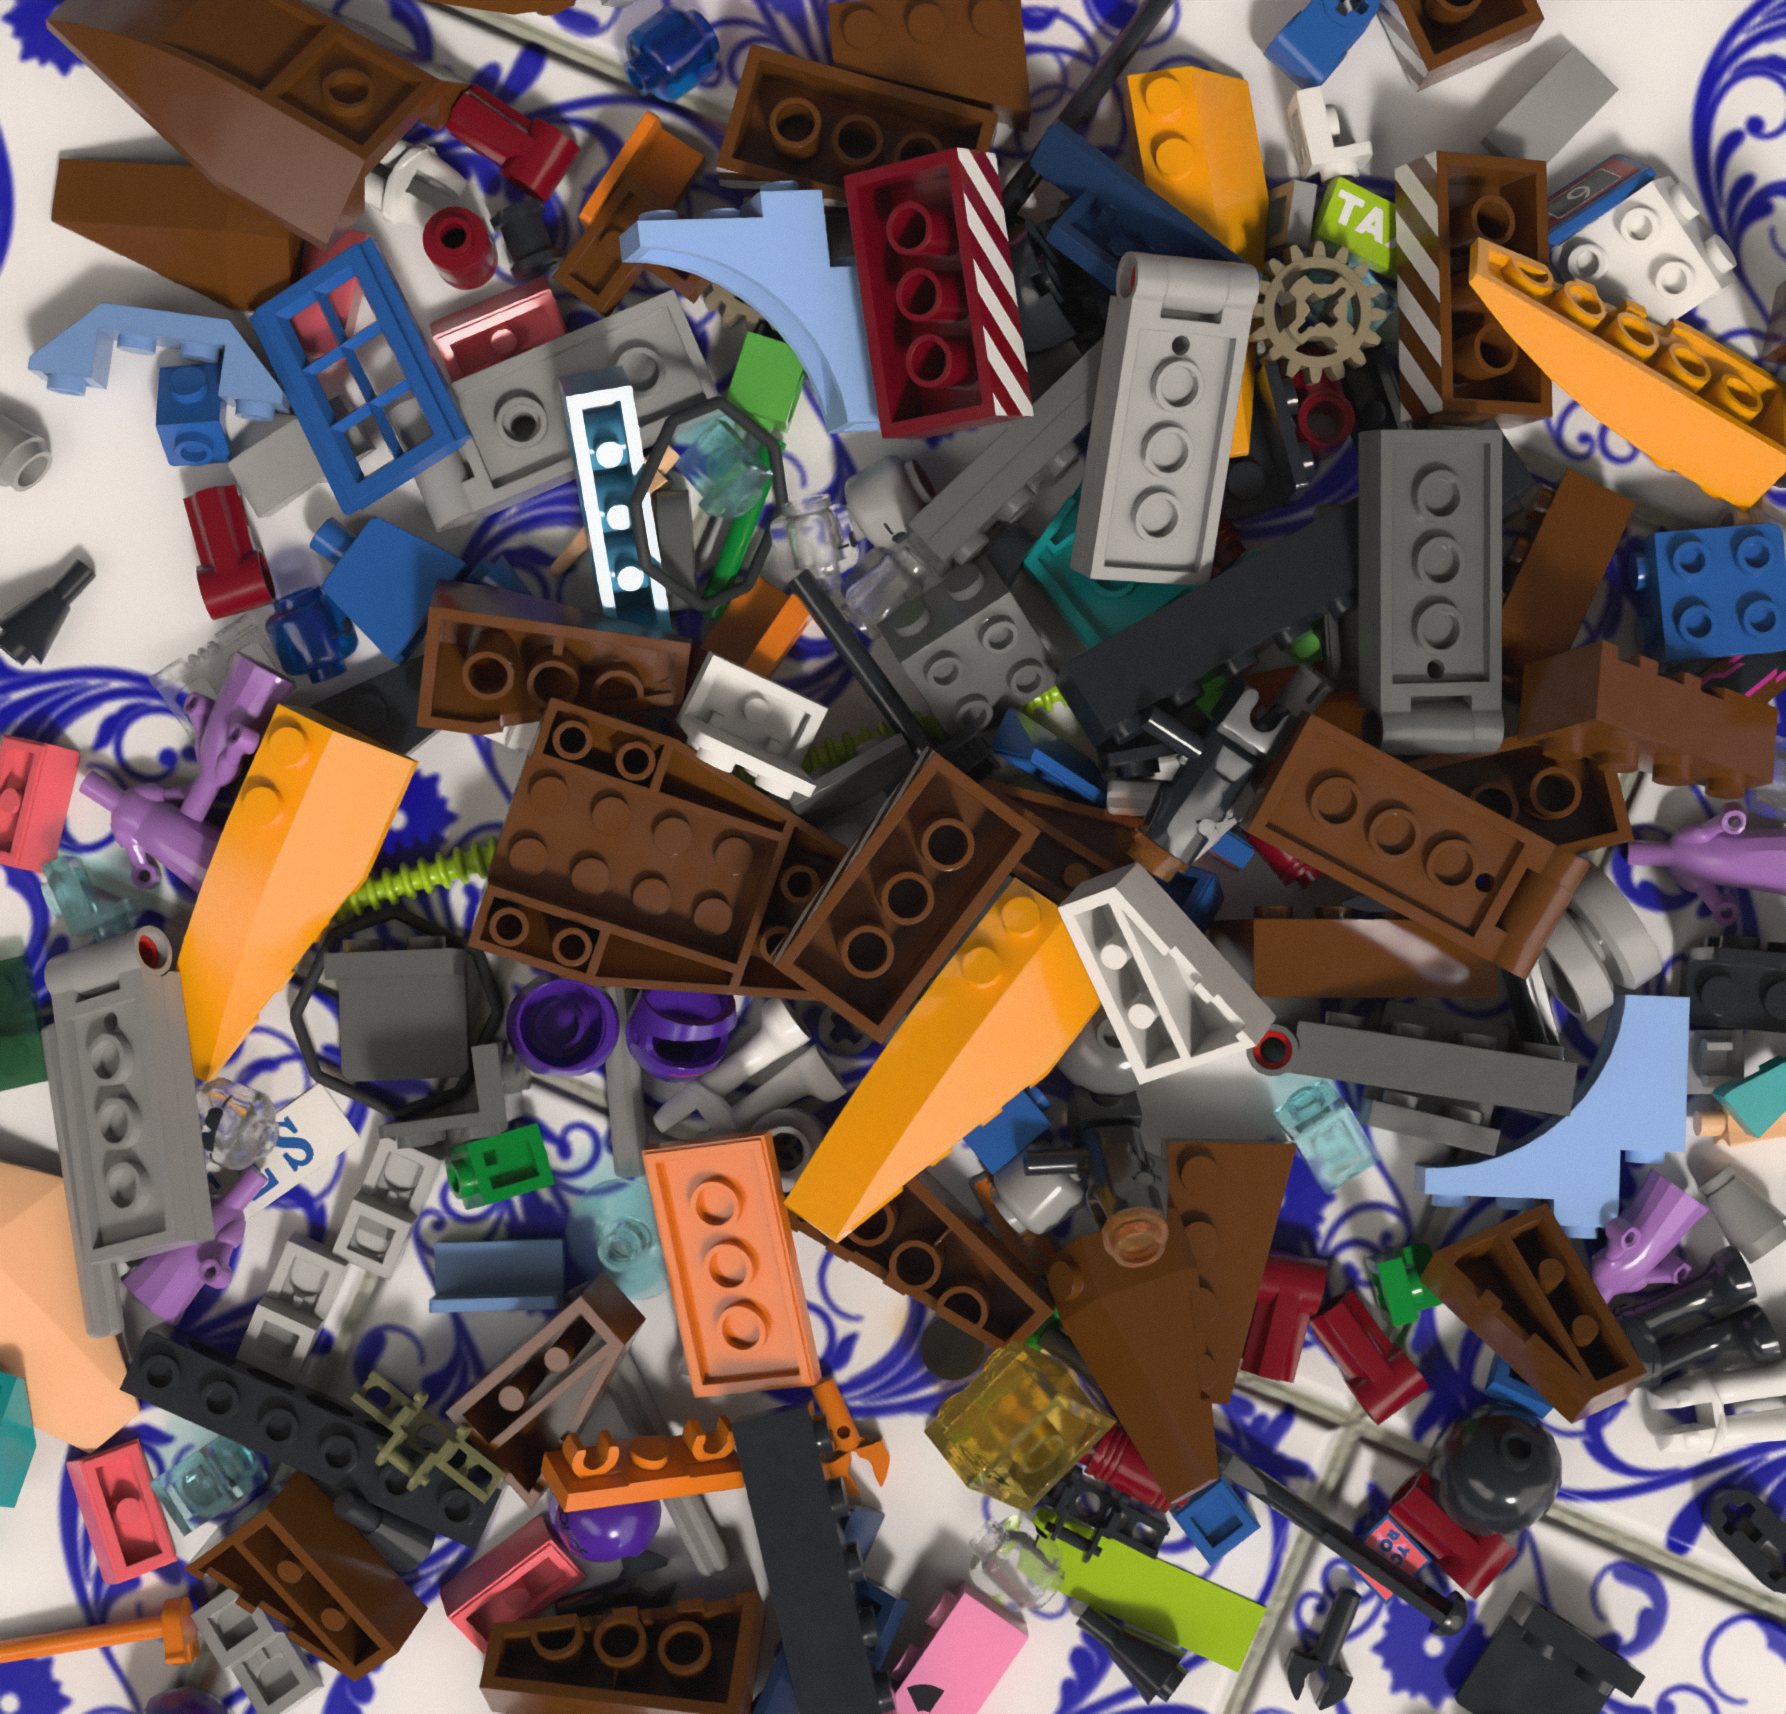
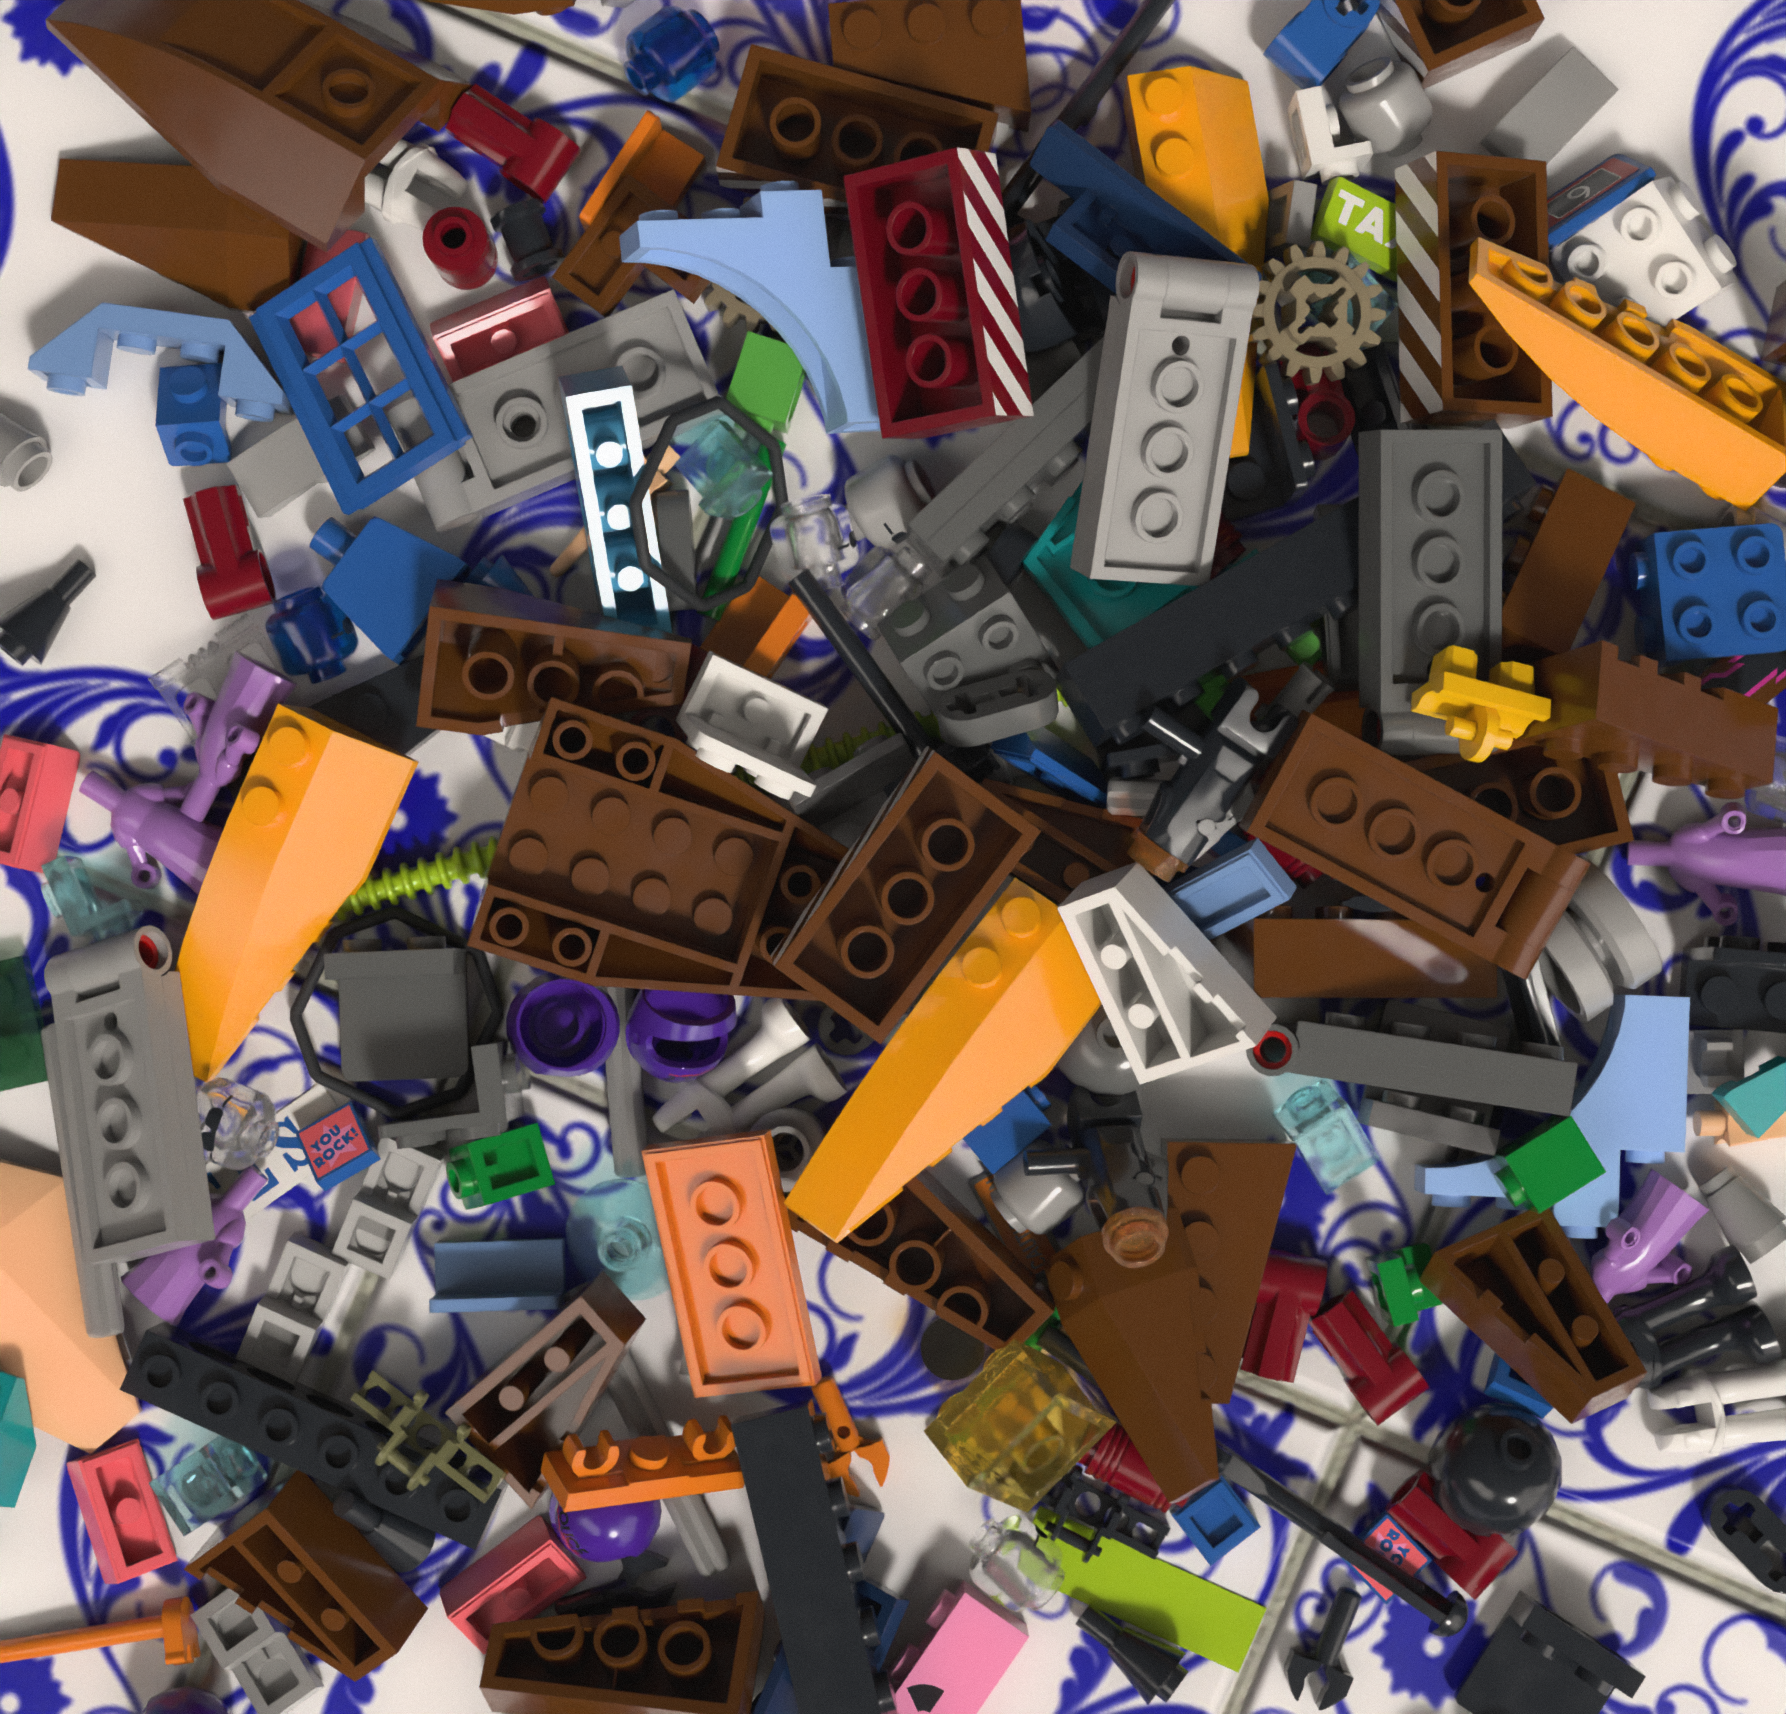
(338, 1146): none -> tile
(997, 708): none -> dark grey beam
(1232, 889): none -> medium blue tile
(1386, 106): none -> light grey head
(1480, 711): none -> yellow hips
(1546, 1164): none -> green brick

